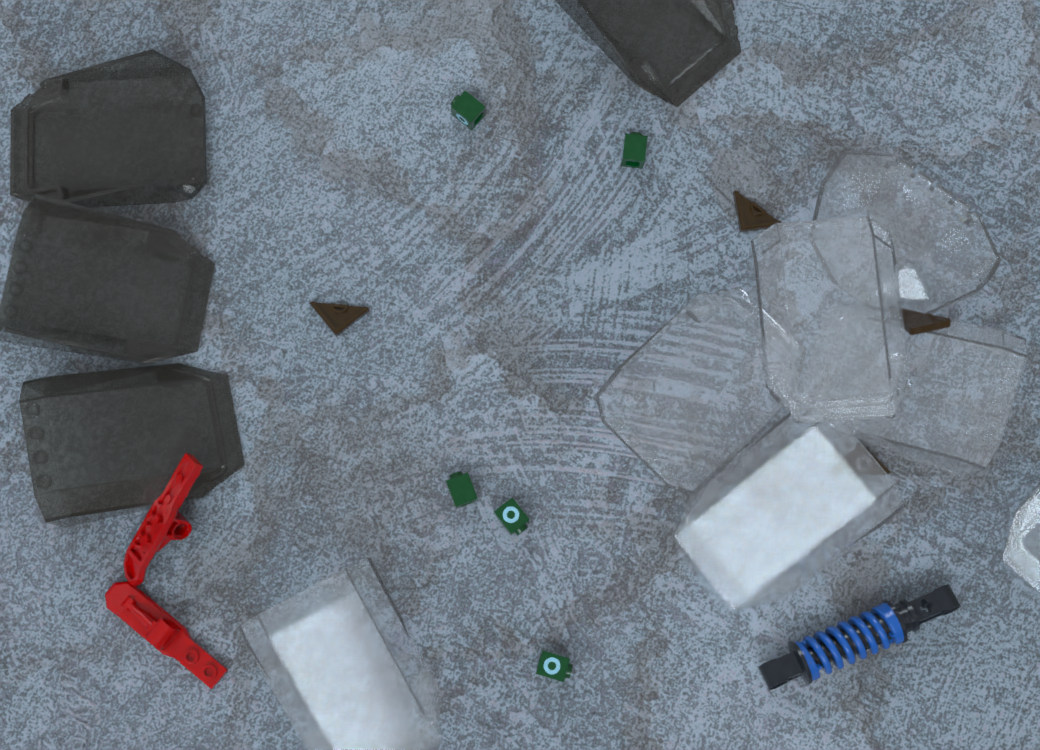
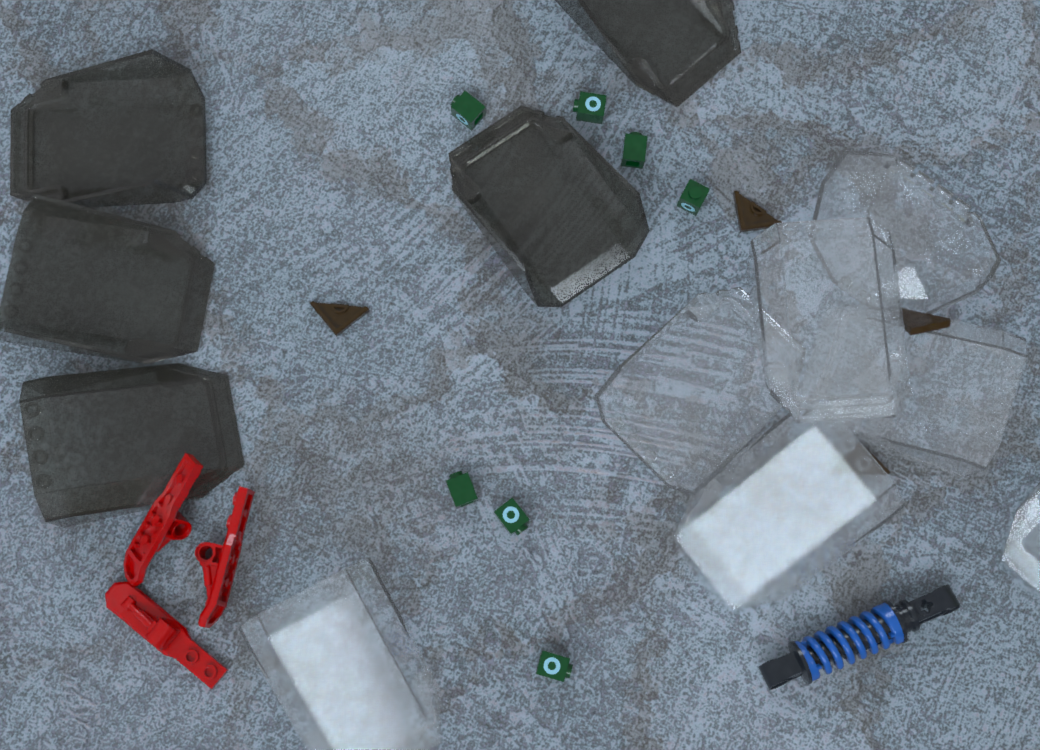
(221, 567): none -> red piece
(548, 204): none -> clear smoke windscreen
(590, 107): none -> dark green brick
(693, 197): none -> dark green brick

